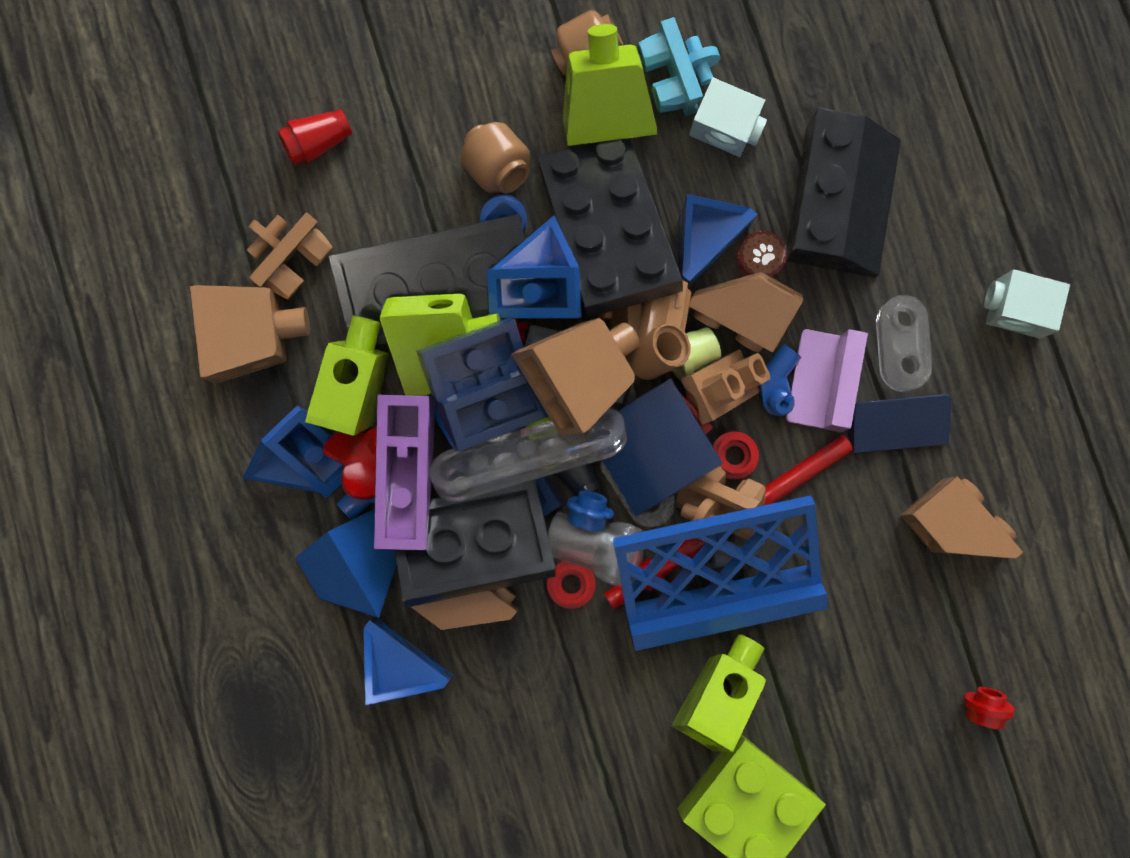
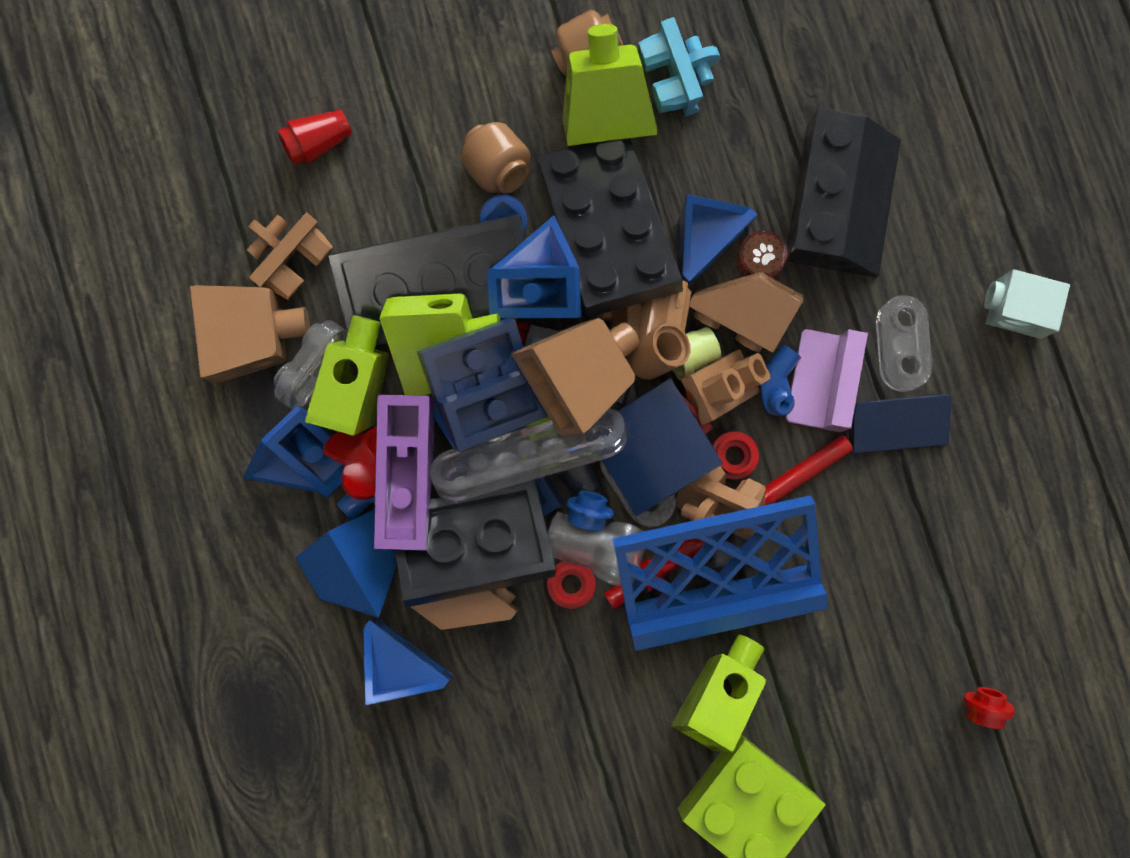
(298, 378): none -> clear plate
(728, 118): light aqua brick -> none
(956, 522): medium nougat slope -> none

